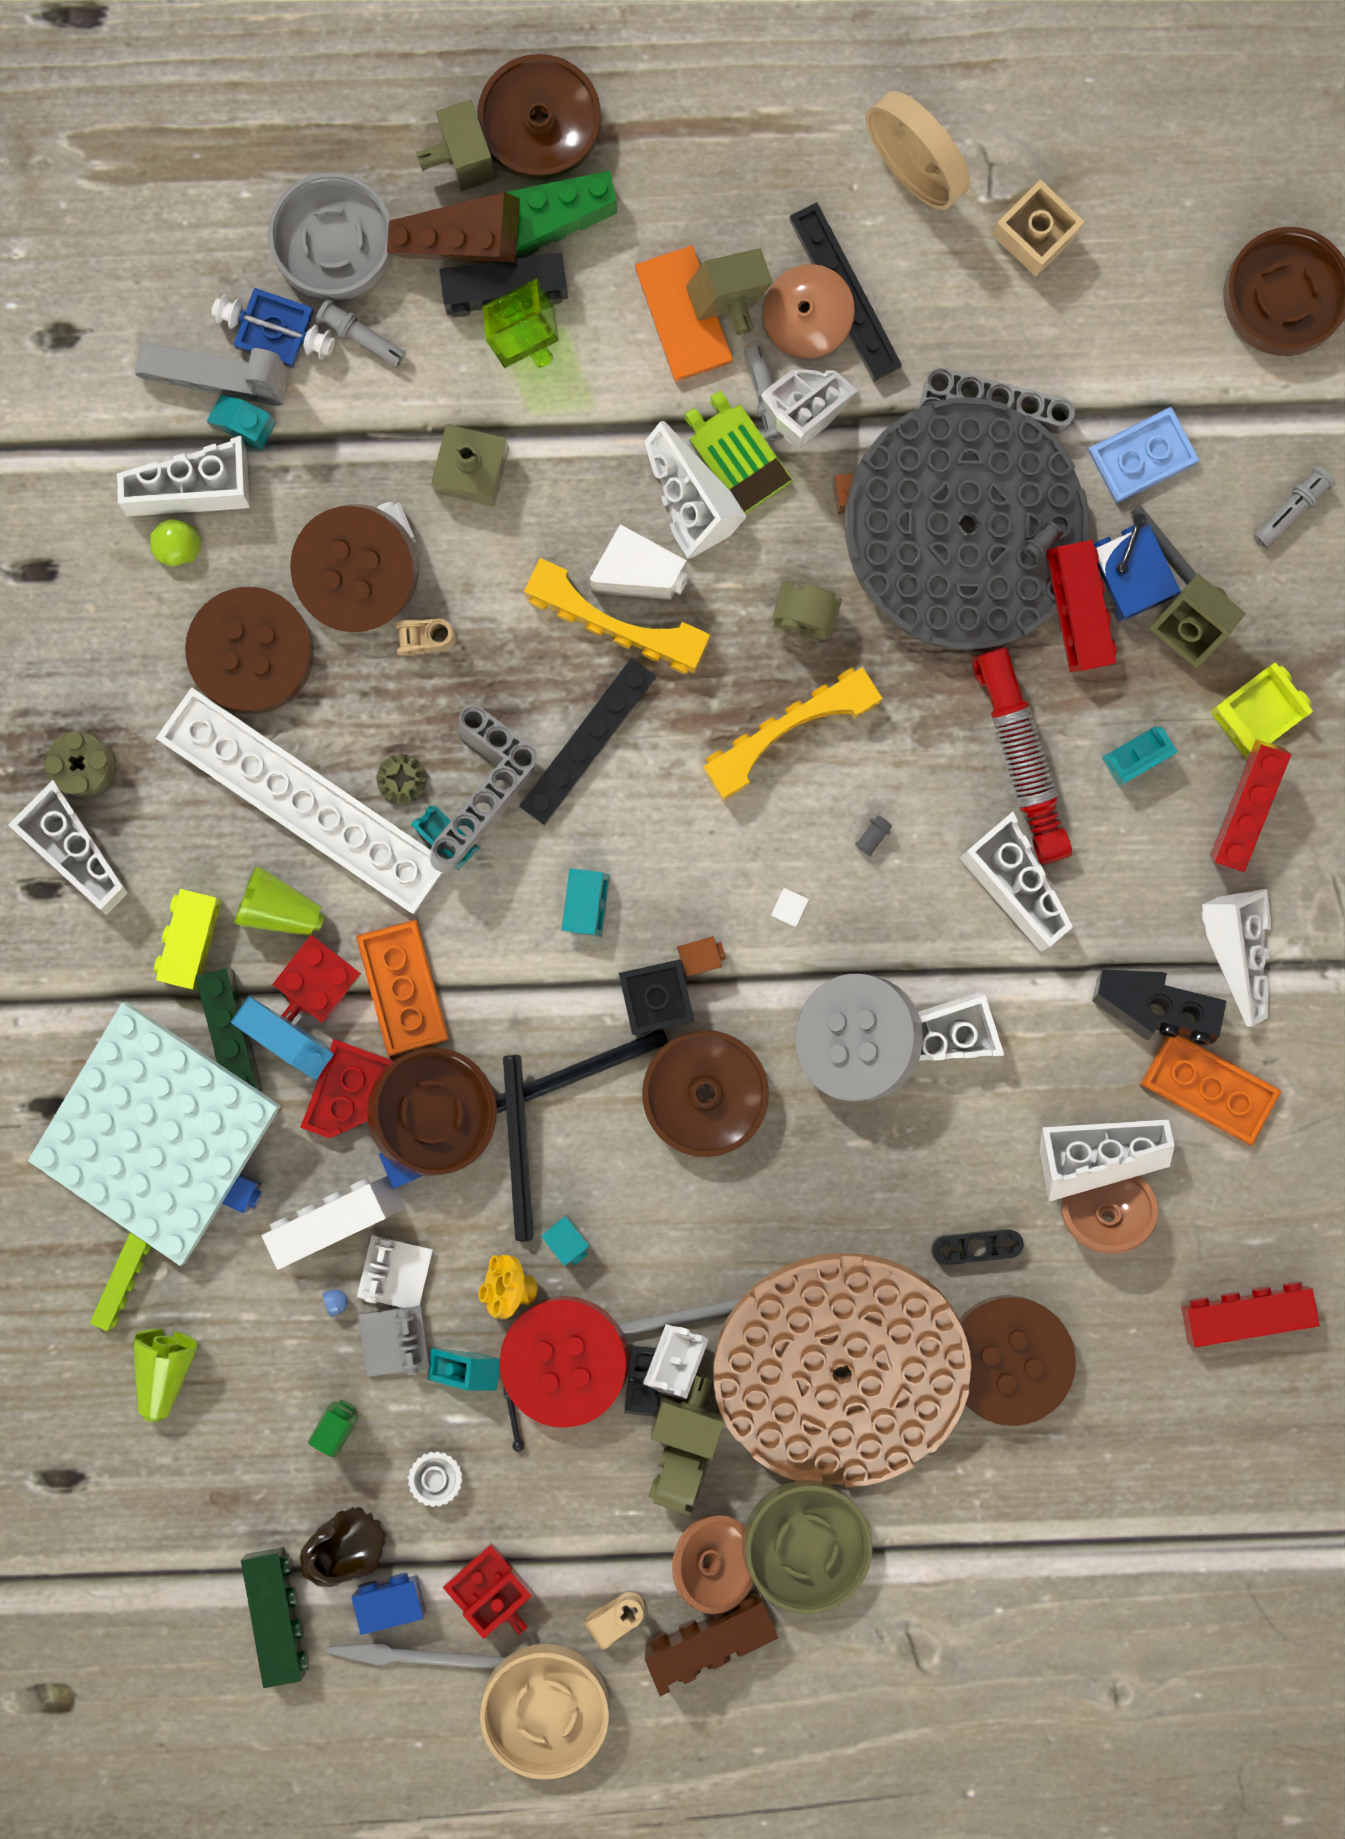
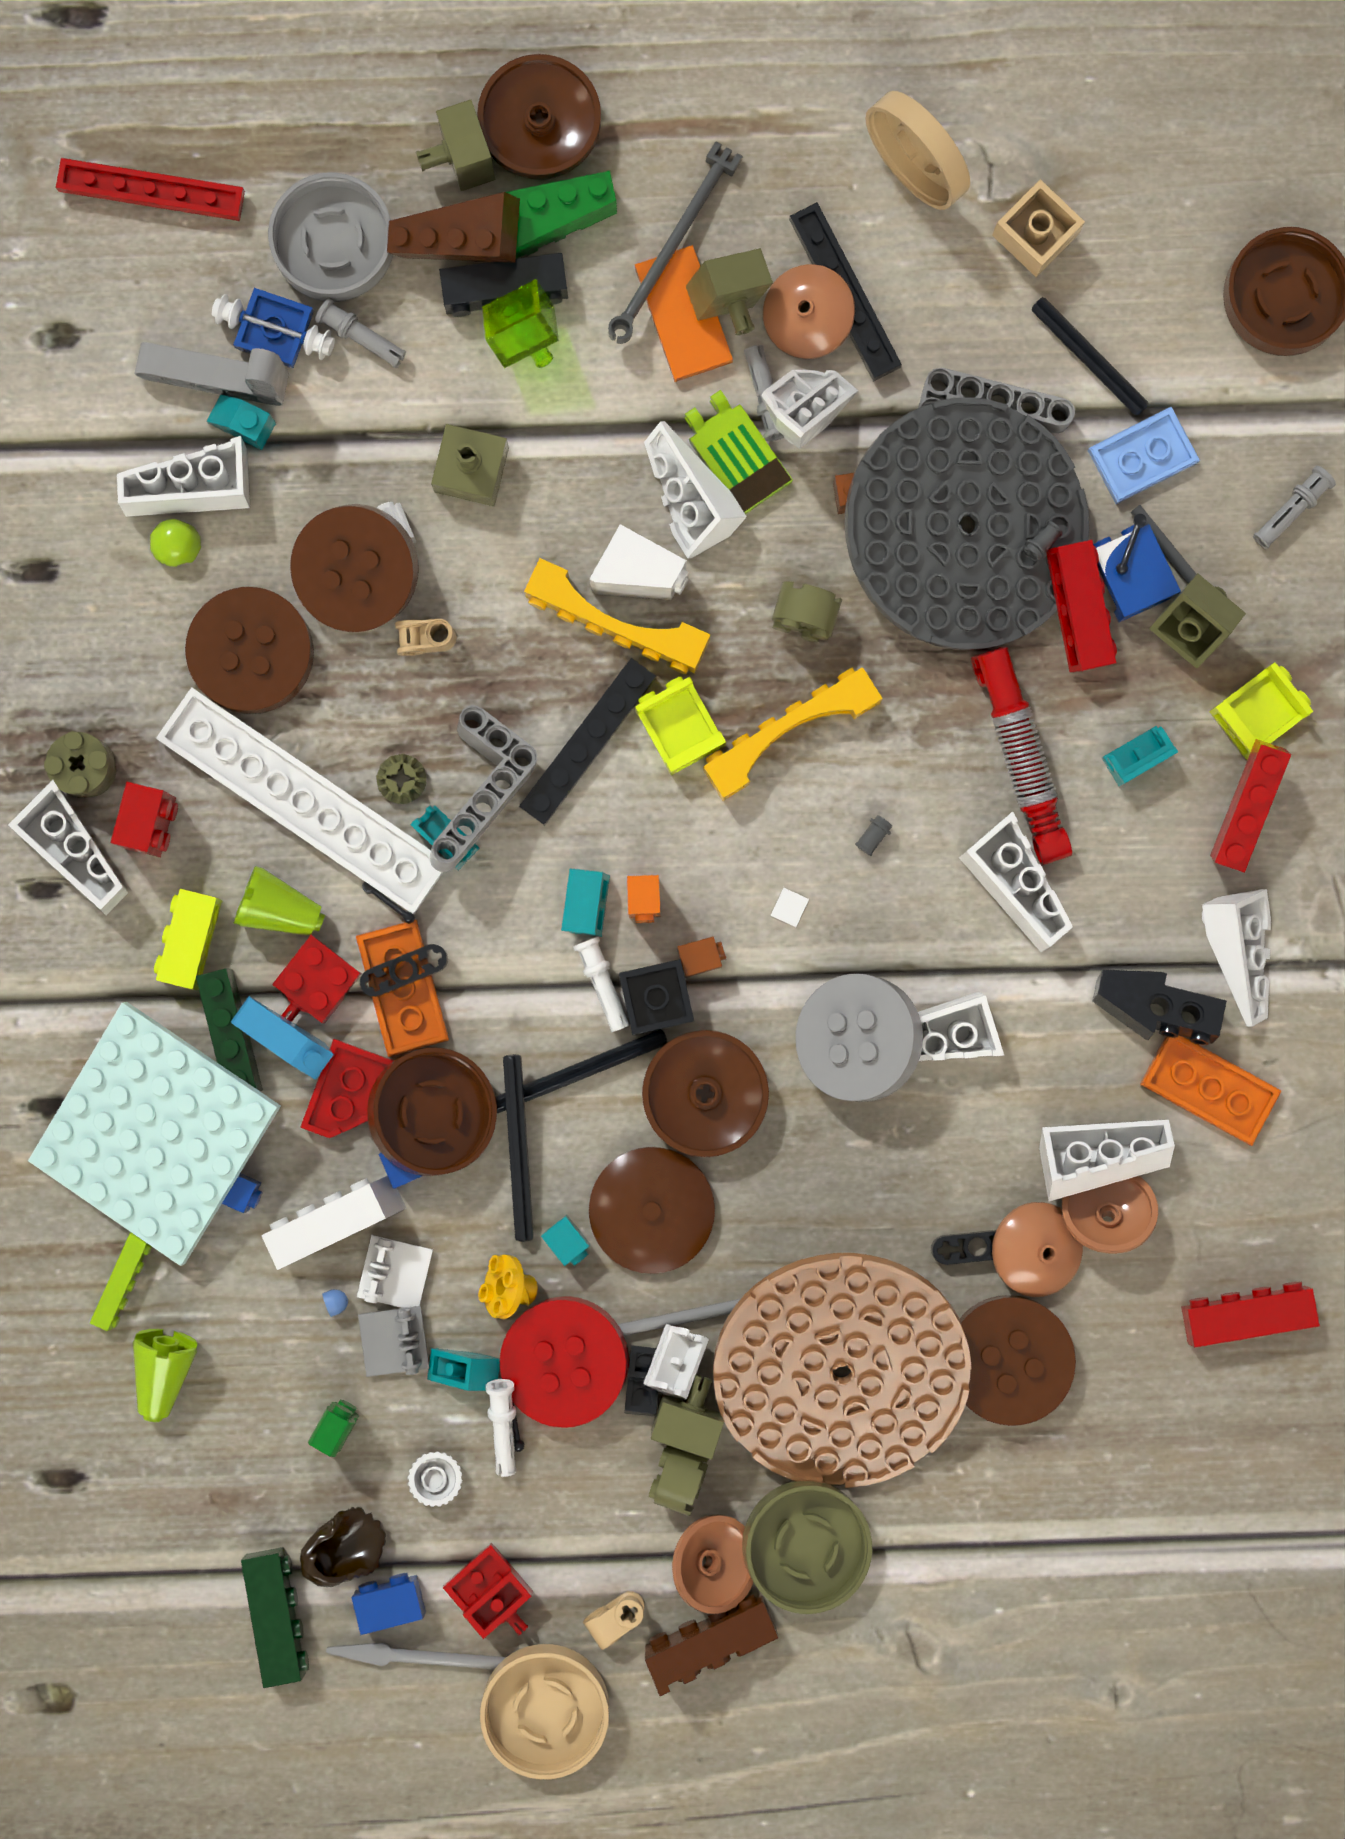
(144, 819): none -> red brick
(150, 189): none -> red plate
(385, 986): none -> black beam
(408, 917): none -> black hinge
(501, 1414): none -> white pin
(597, 970): none -> white pin
(643, 898): none -> orange brick
(651, 1210): none -> reddish brown dish
(679, 725): none -> neon yellow panel
(719, 165): none -> dark grey hinge
(1020, 1249): none -> nougat dish
(1089, 356): none -> black axle

